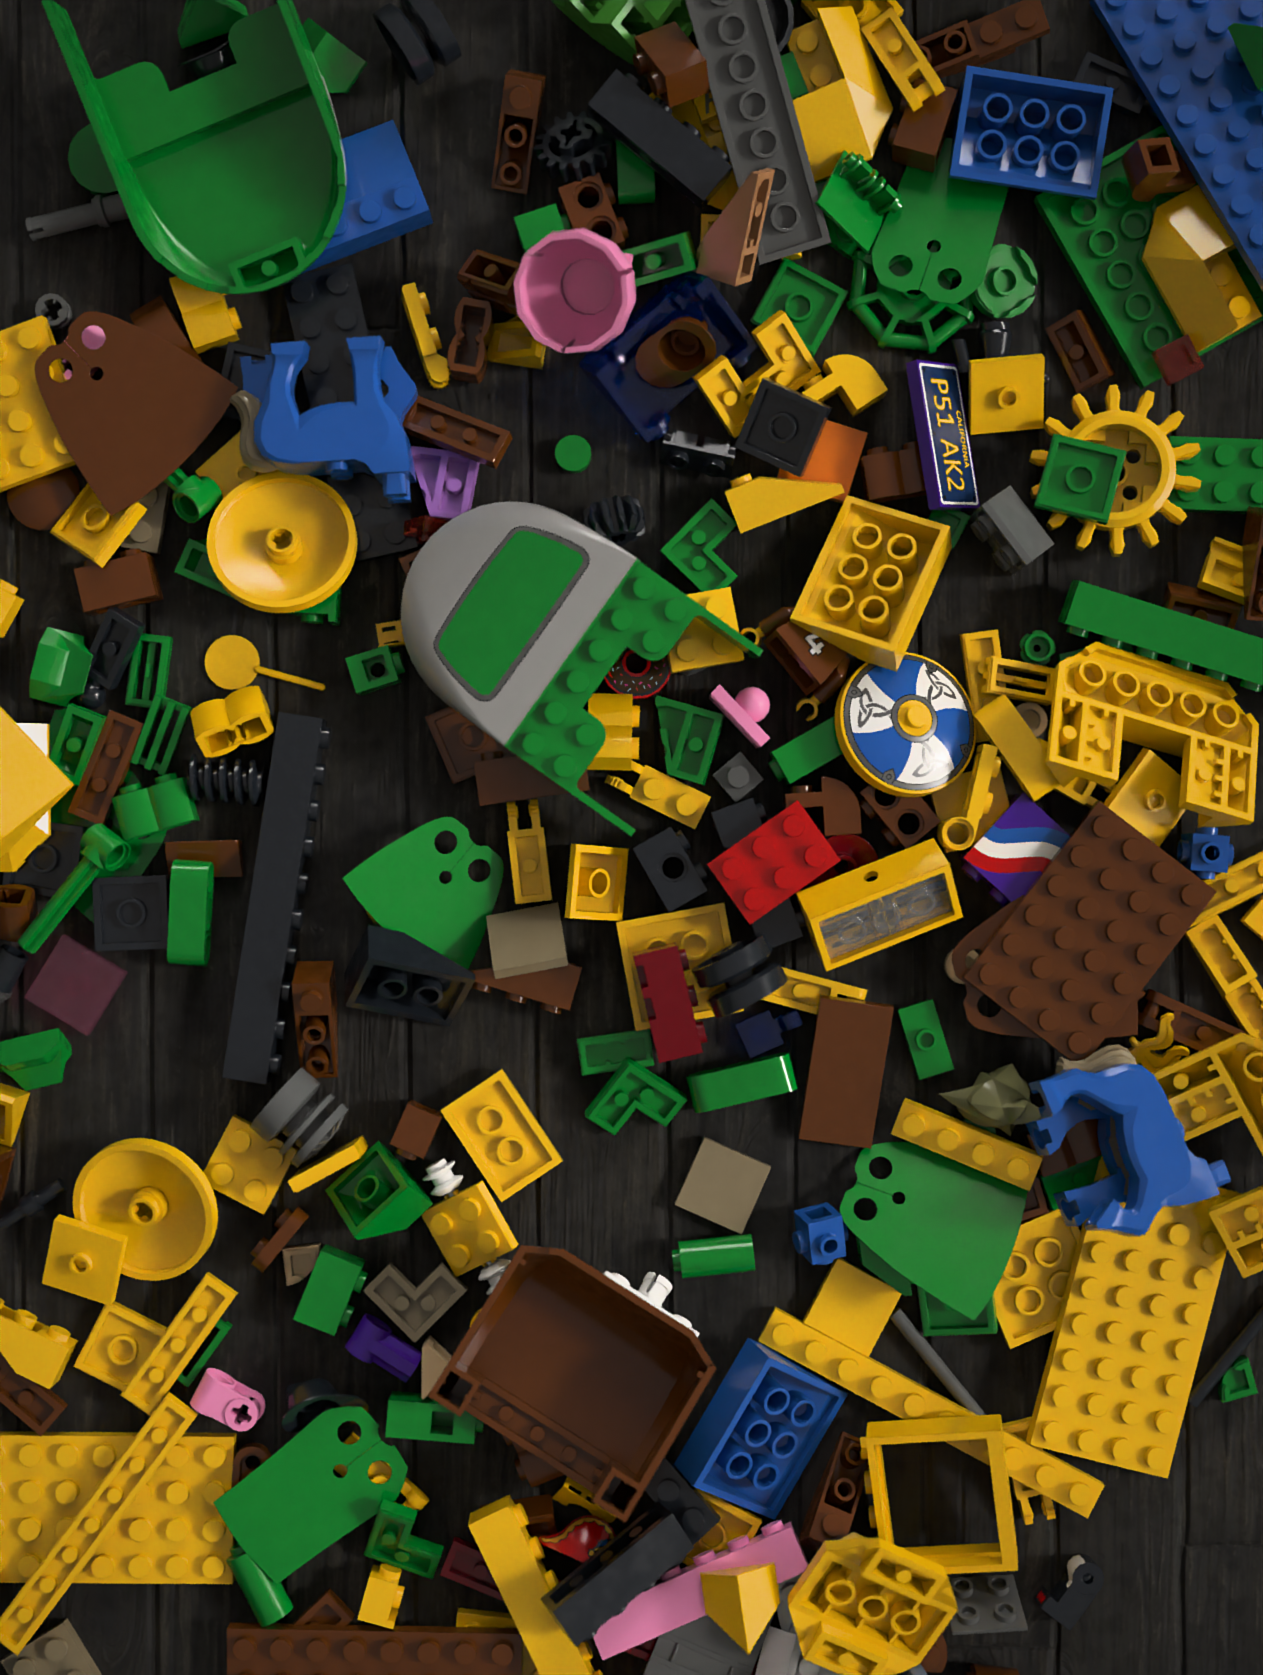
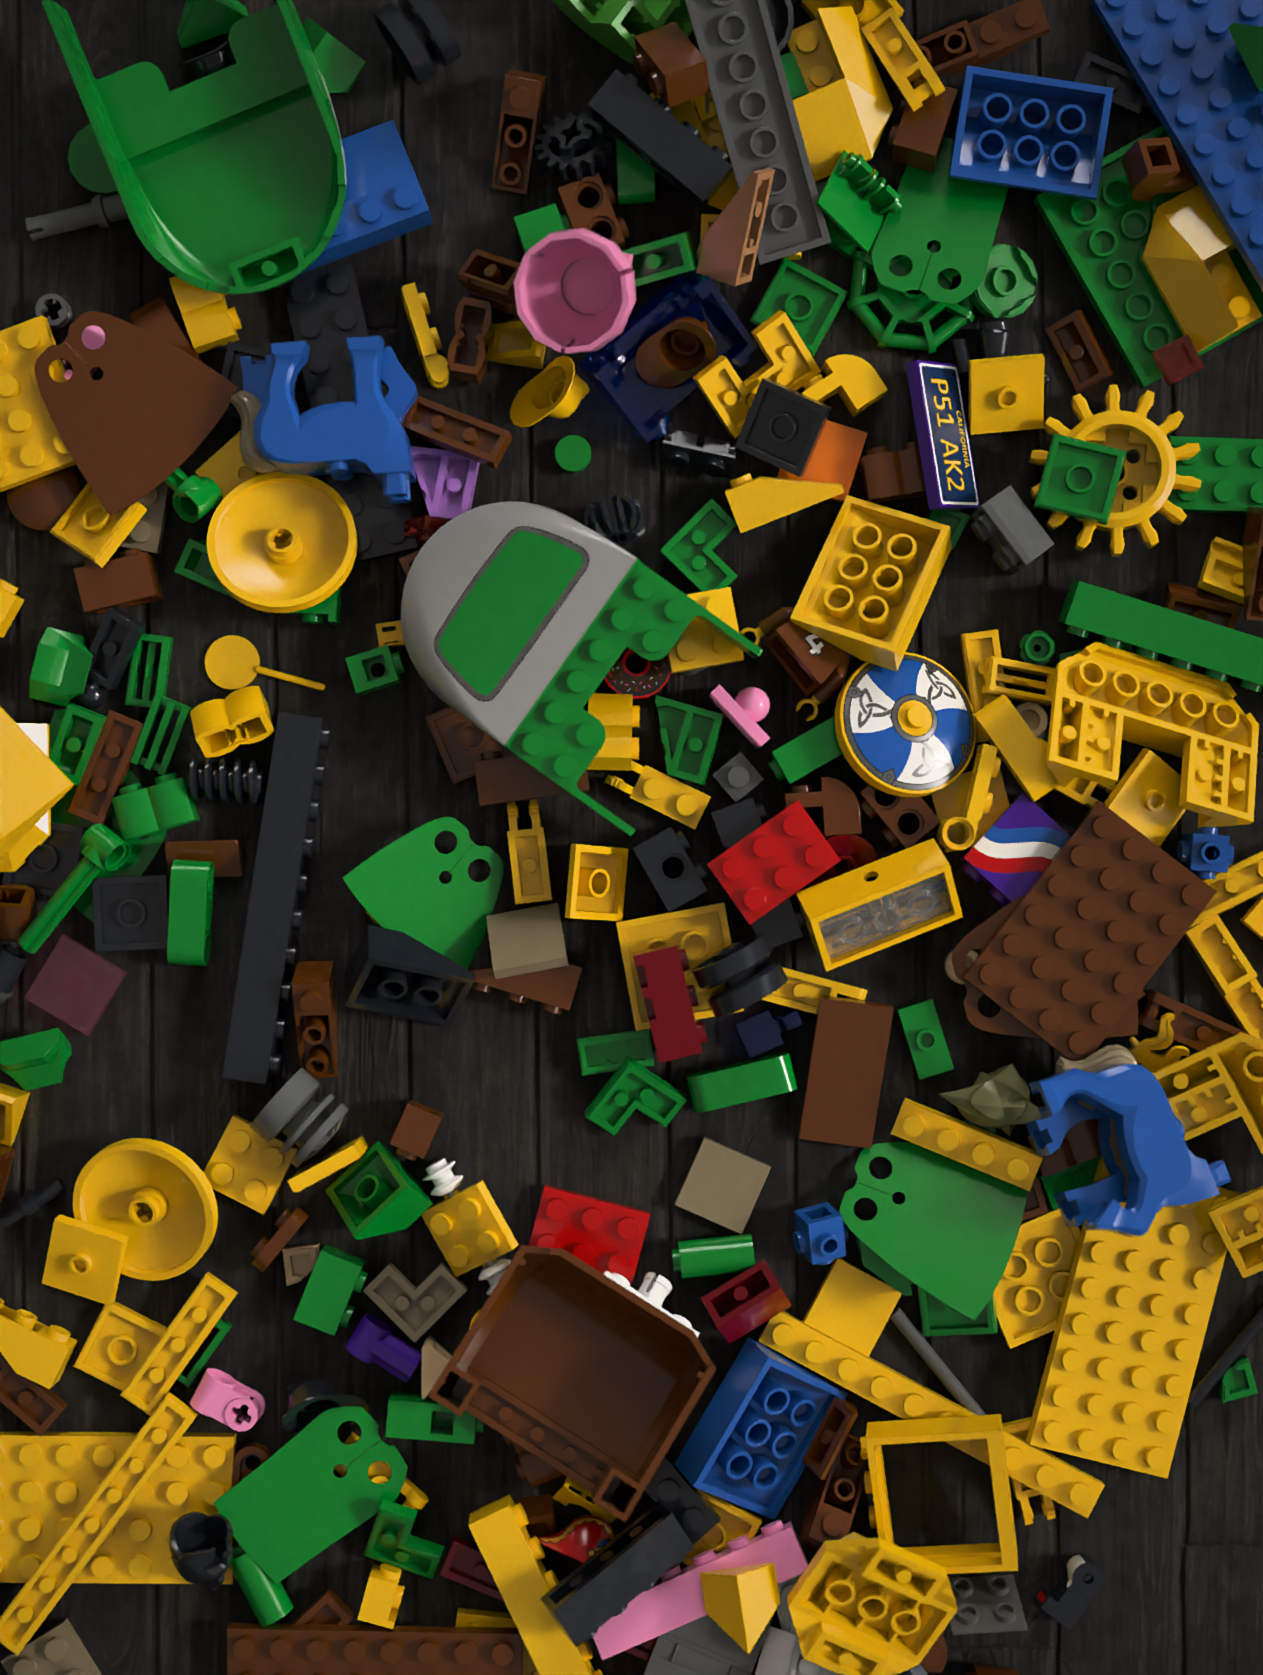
(202, 1548): none -> black helmet
(501, 1135): yellow plate -> none
(551, 393): none -> yellow piece
(591, 1229): none -> red plate
(746, 1301): none -> dark red brick
(830, 1437): none -> reddish brown slope

